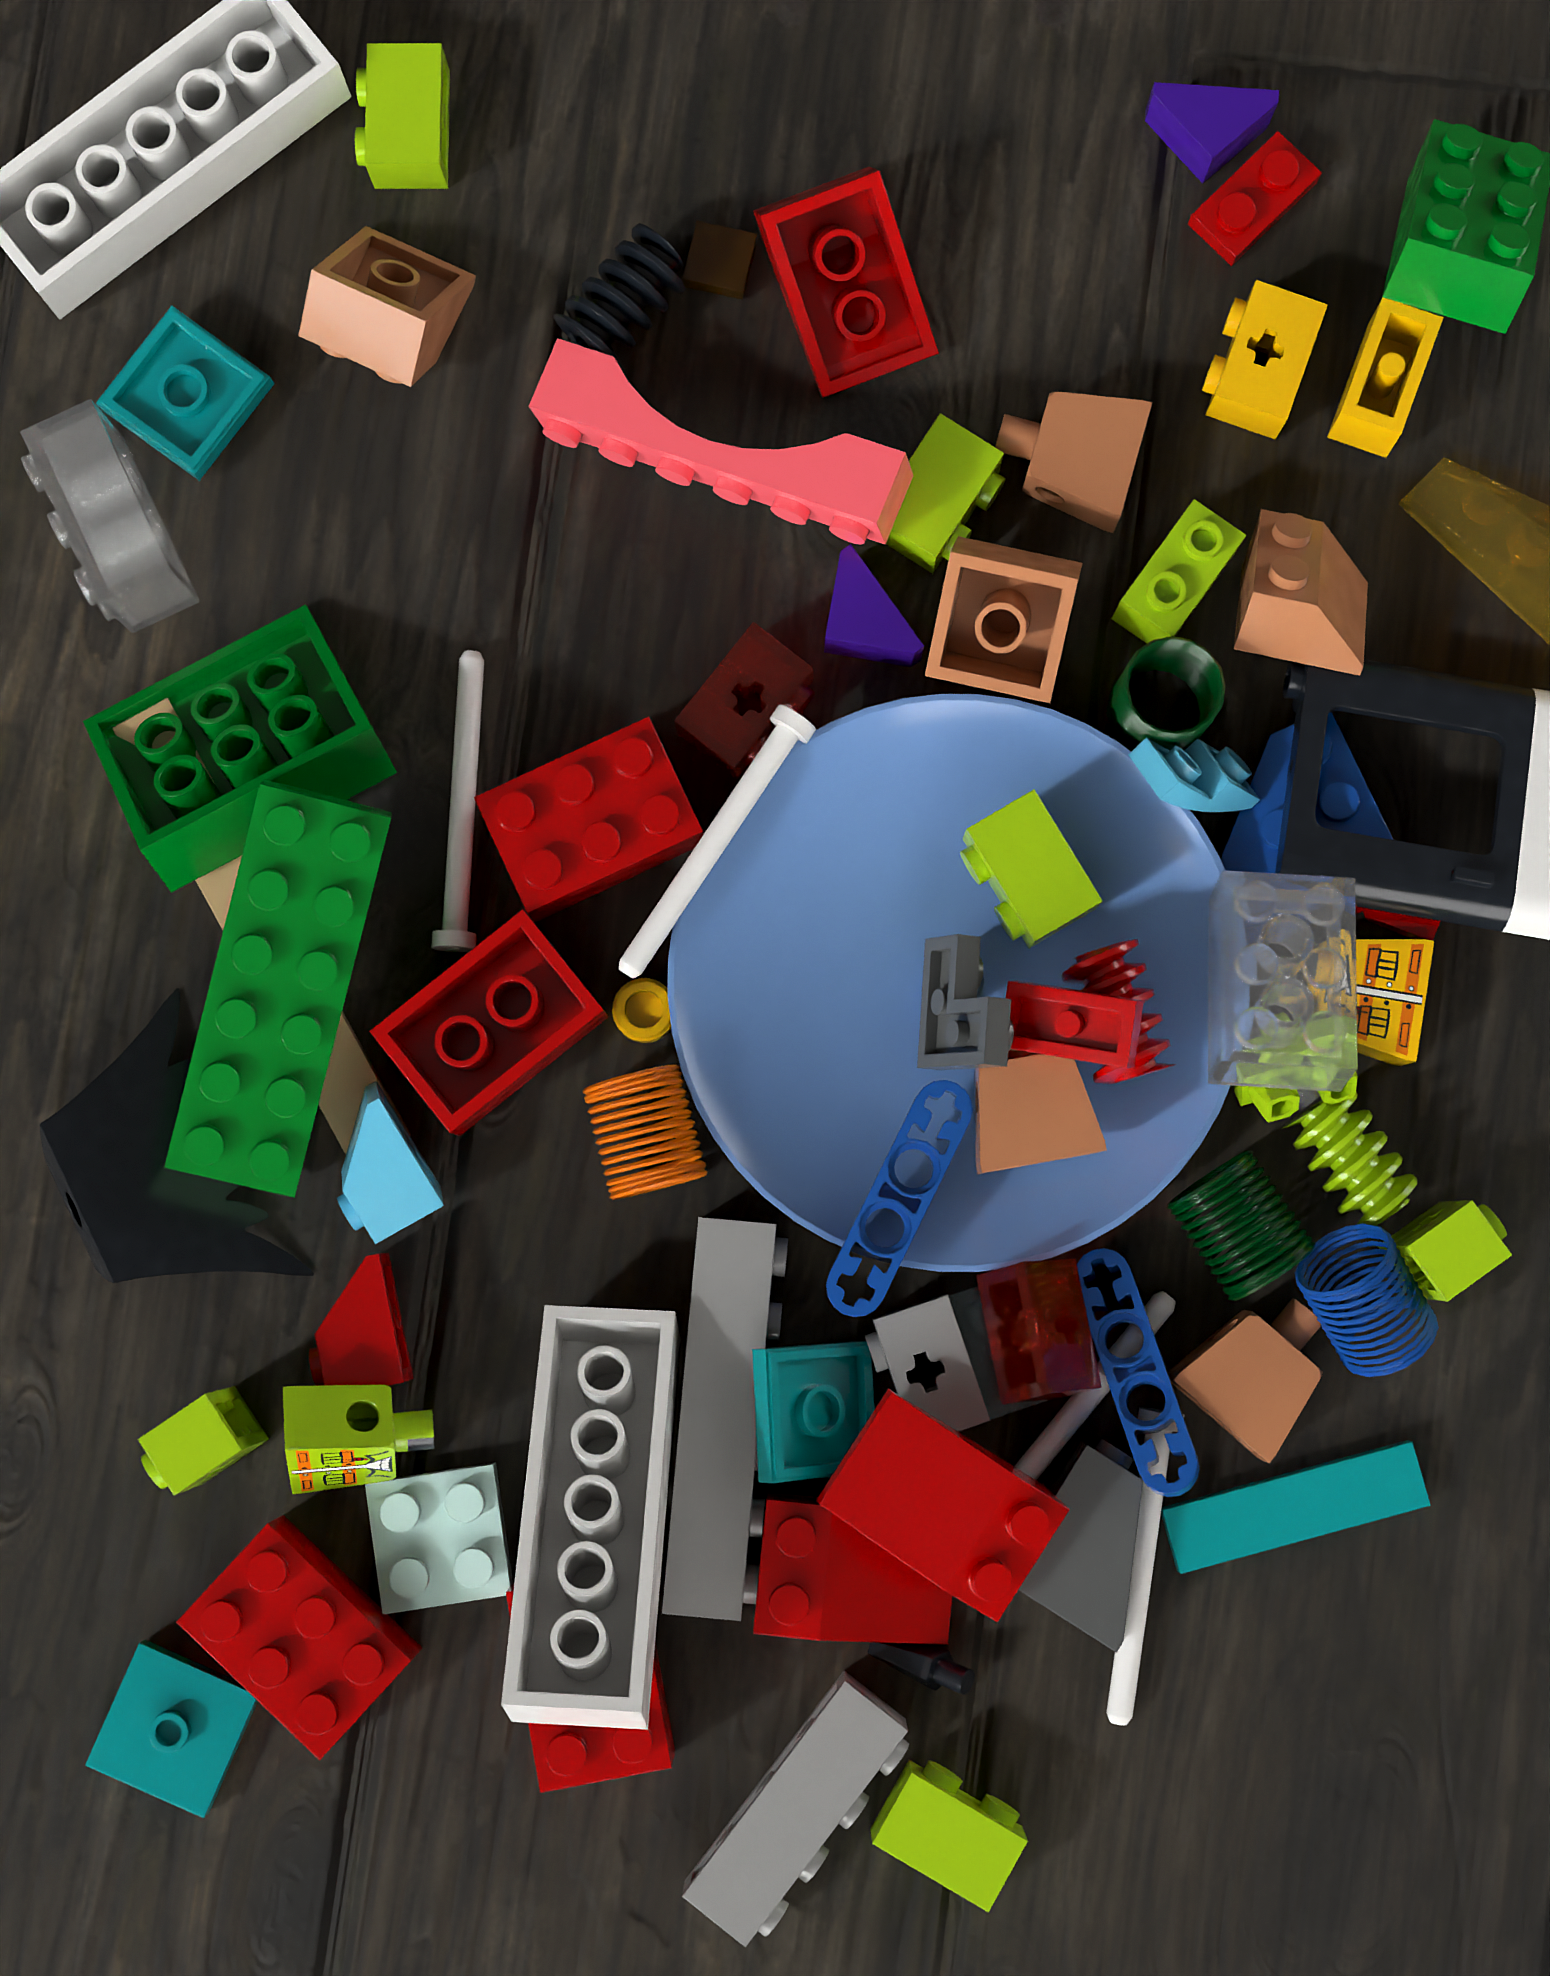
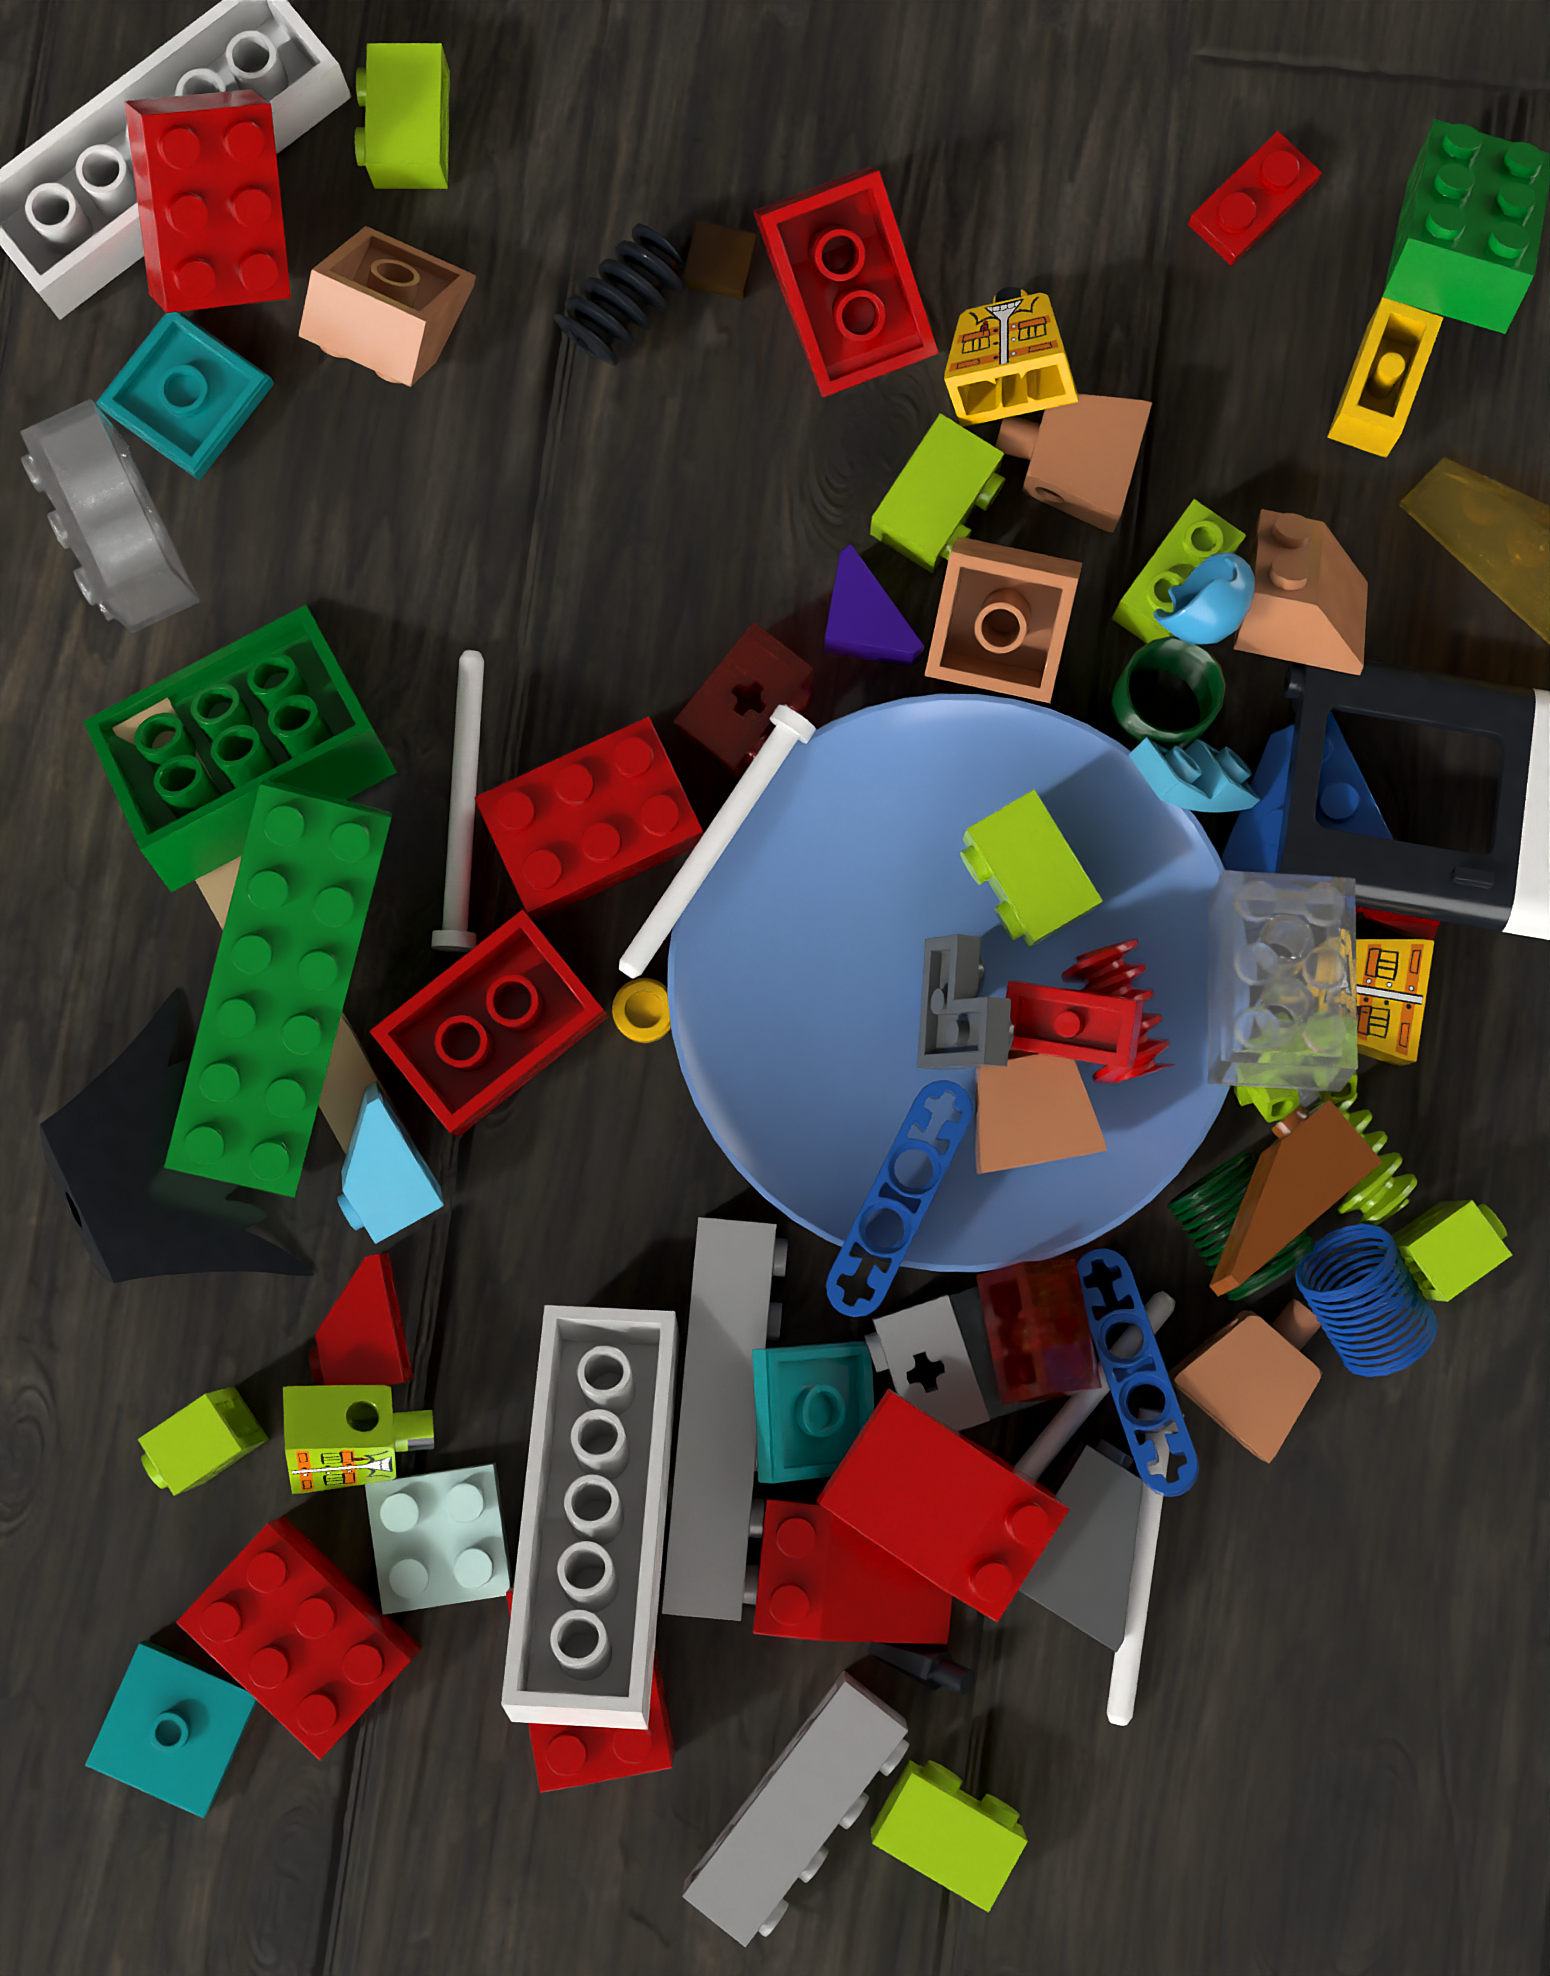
(208, 199): none -> red brick
(657, 1177): orange piece -> none
(836, 482): coral arch -> none
(1008, 359): none -> yellow torso
(1208, 122): dark purple slope -> none
(1210, 600): none -> dark azure hair
(1283, 329): yellow brick -> none
(1292, 1186): none -> dark orange slope
(1294, 1506): teal tile -> none

